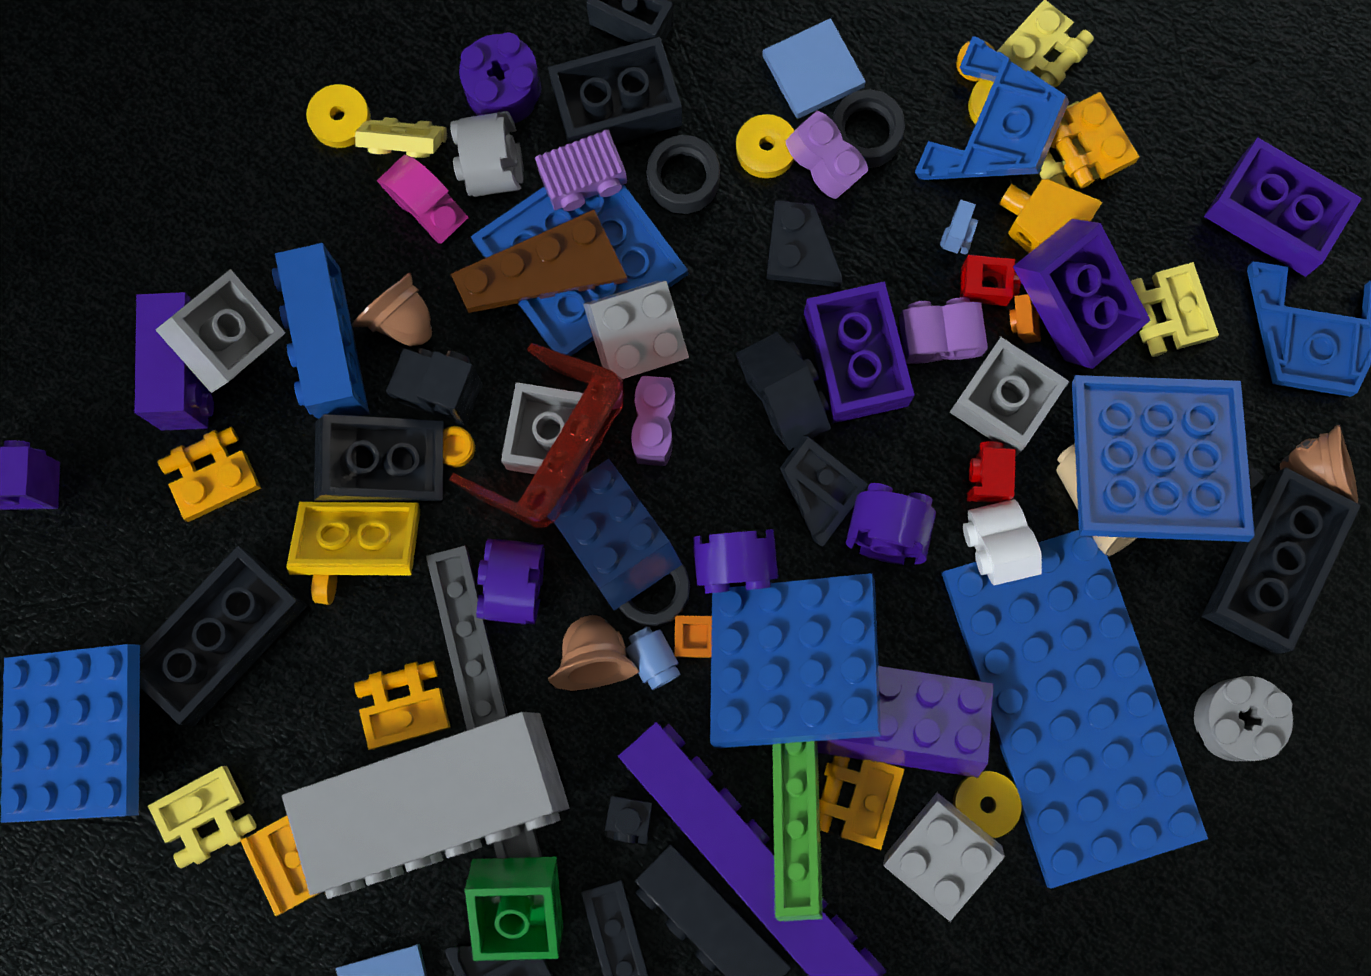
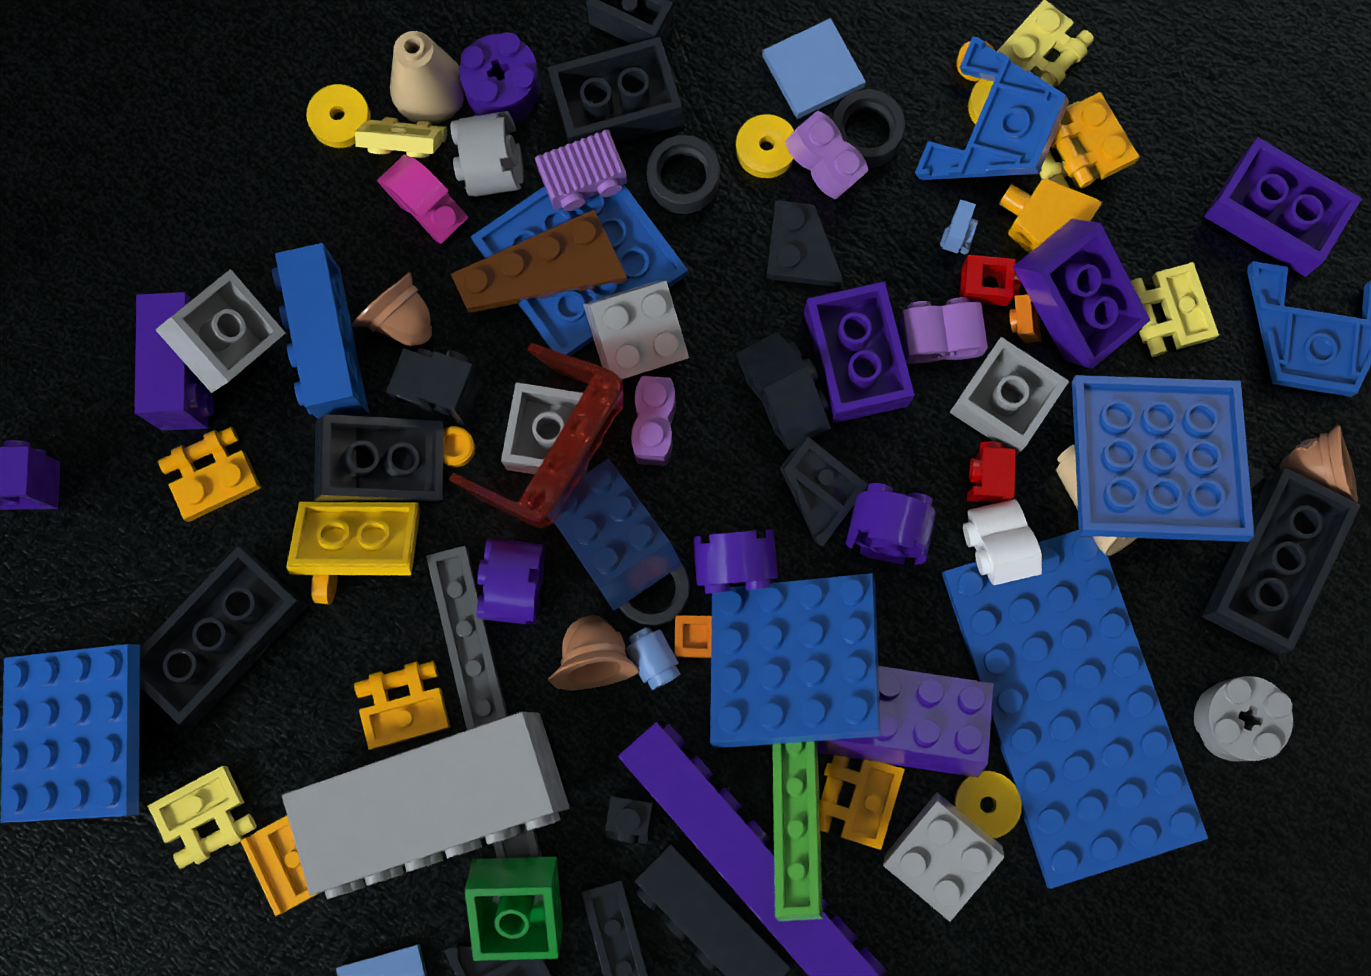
(424, 80): none -> tan cone

